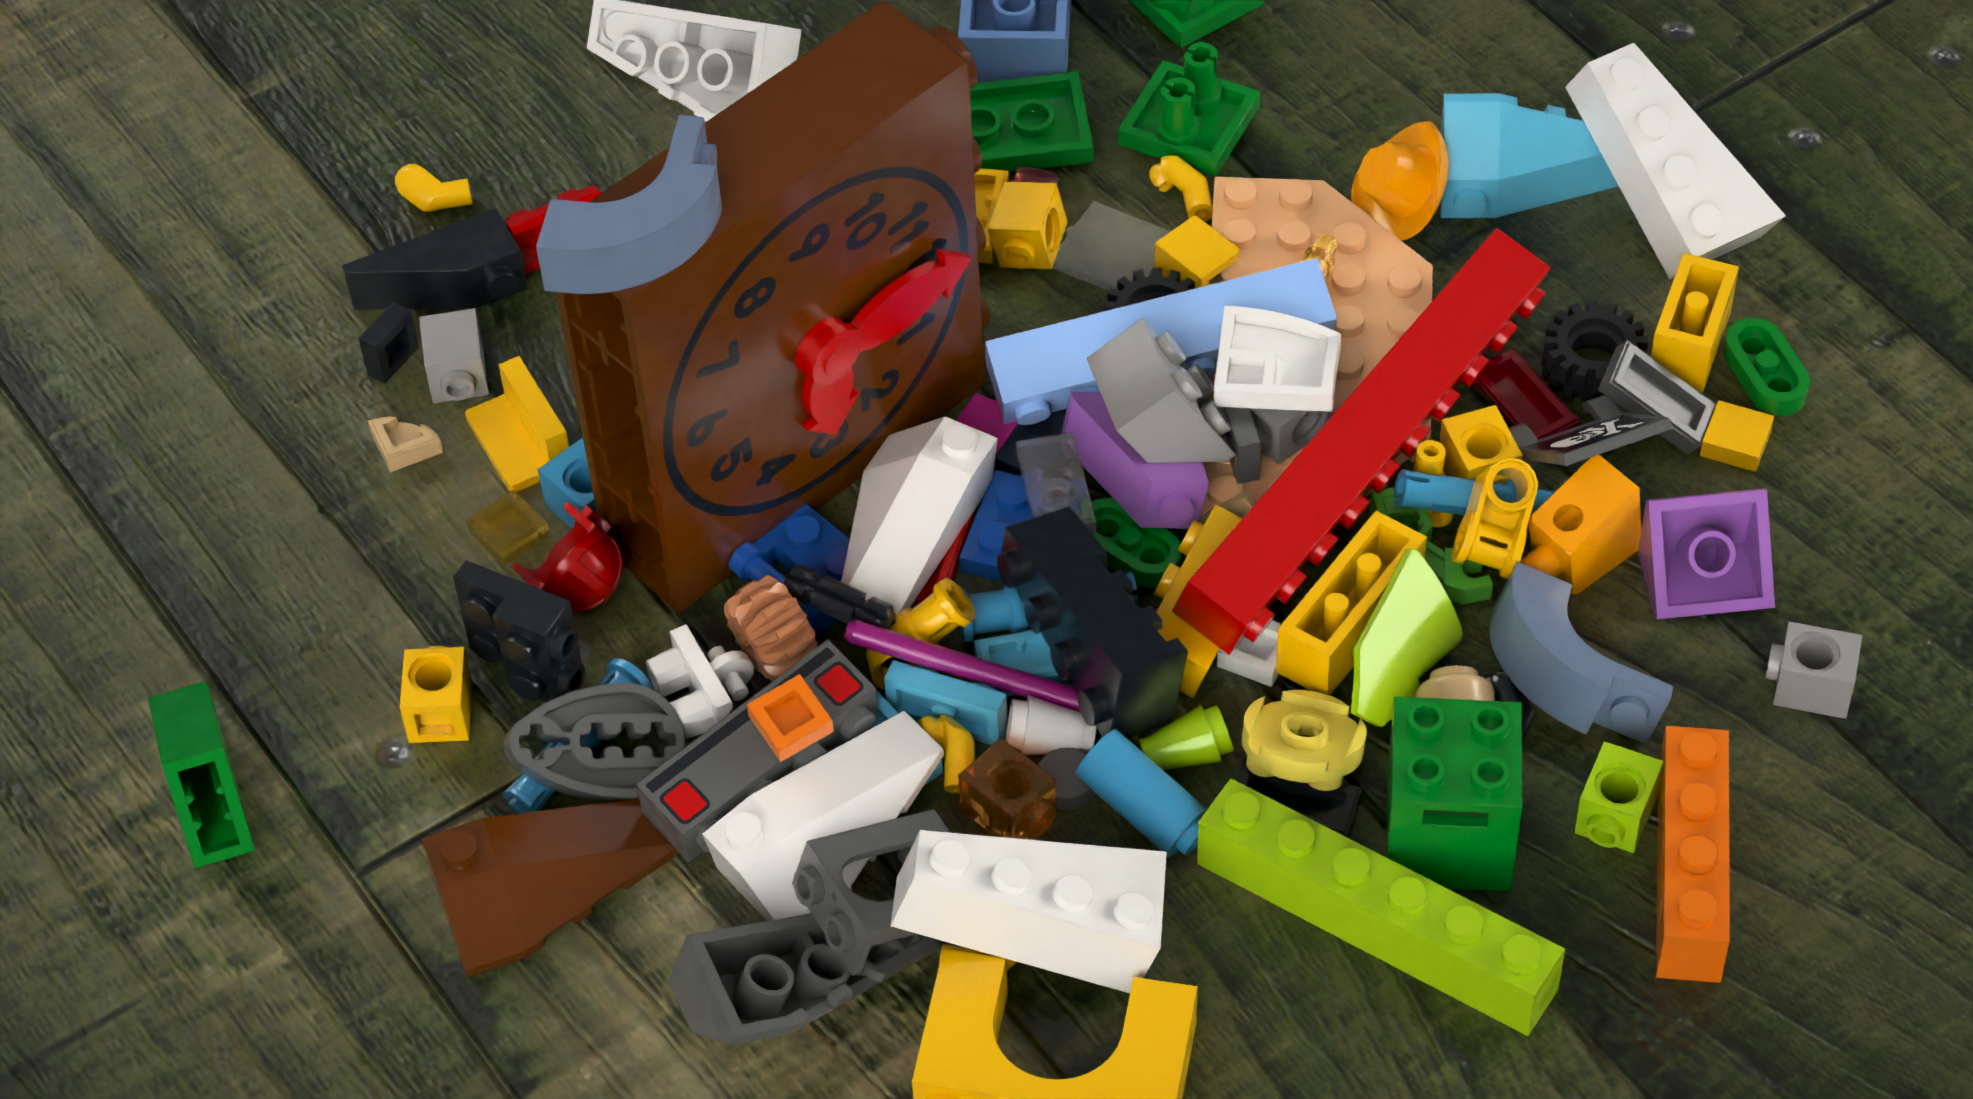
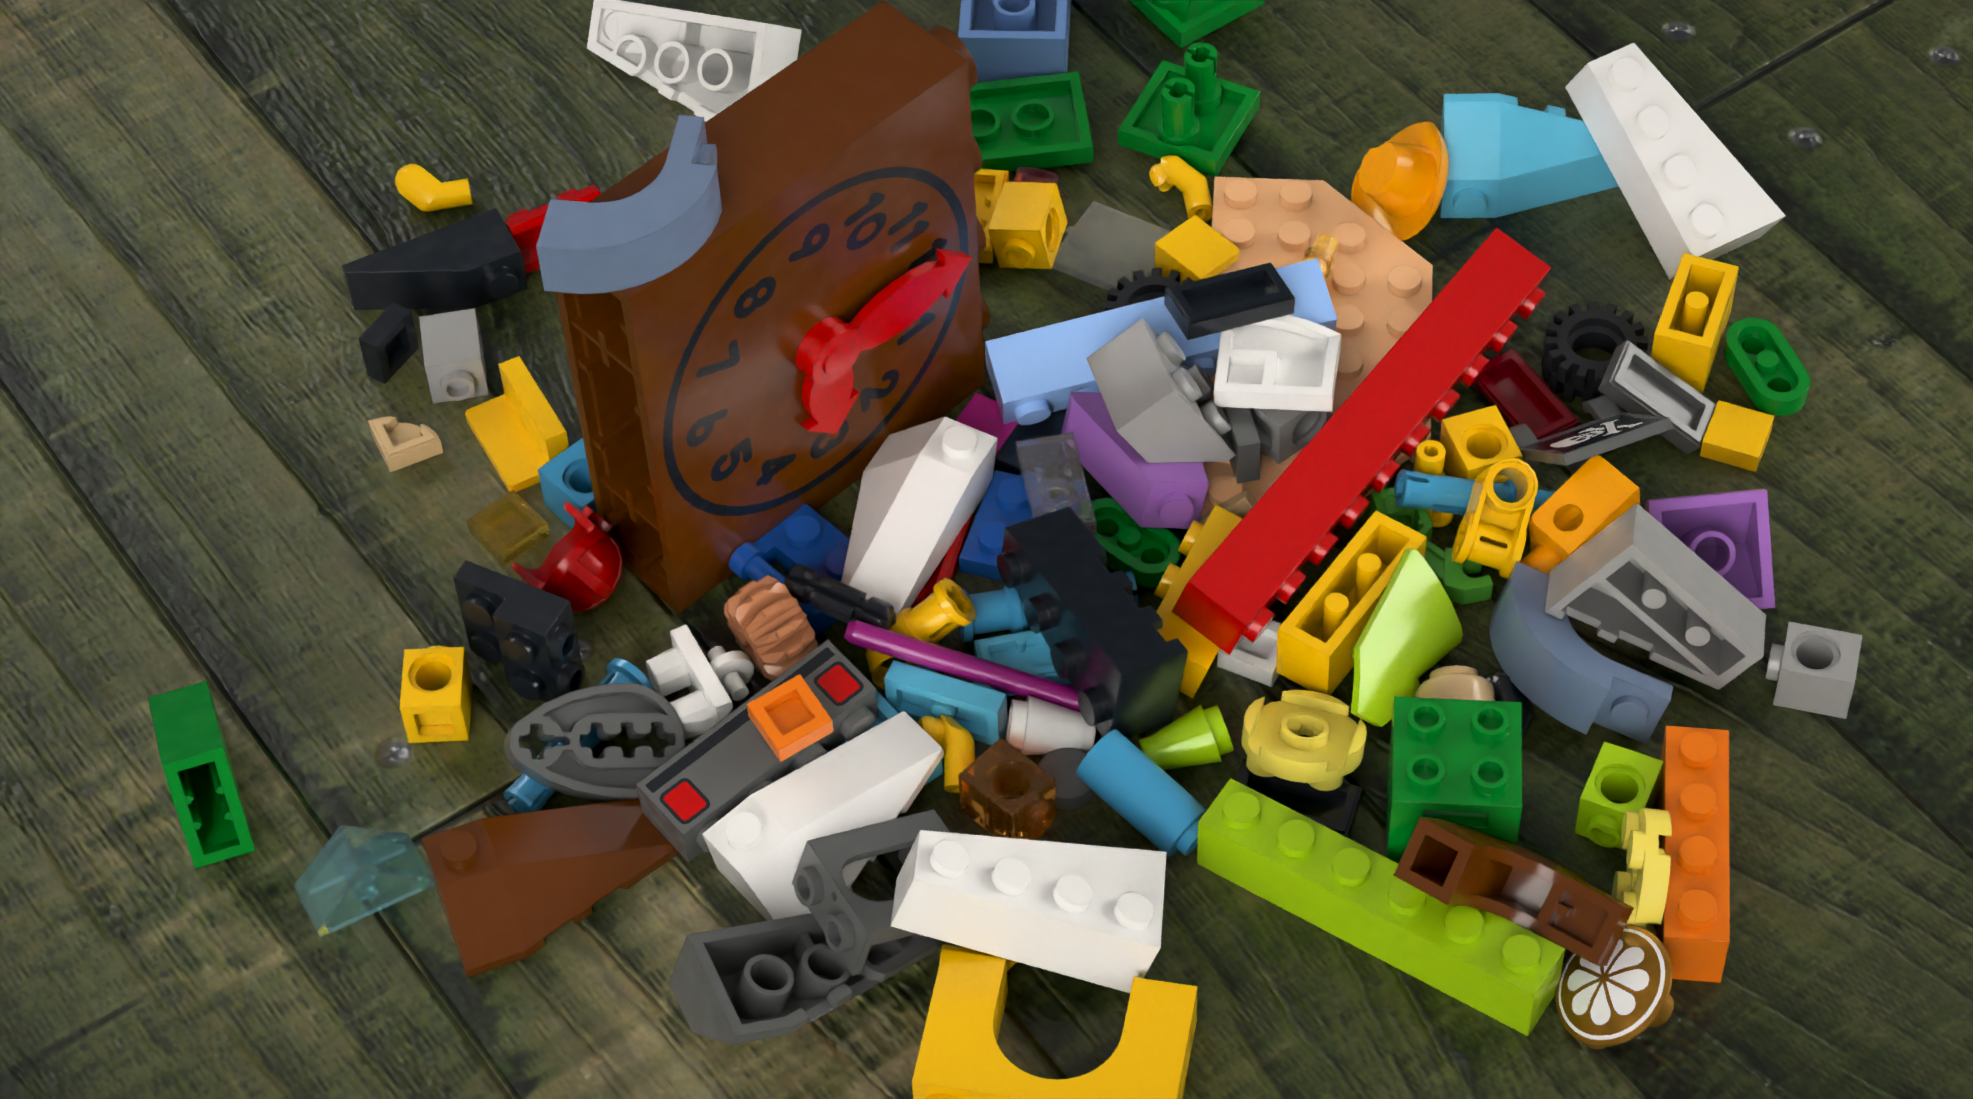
(360, 875): none -> clear light blue slope
(1229, 301): none -> black tile
(1514, 883): none -> reddish brown arch
(1617, 1000): none -> dish
(1648, 867): none -> light yellow plate
(1660, 596): none -> light grey wedge

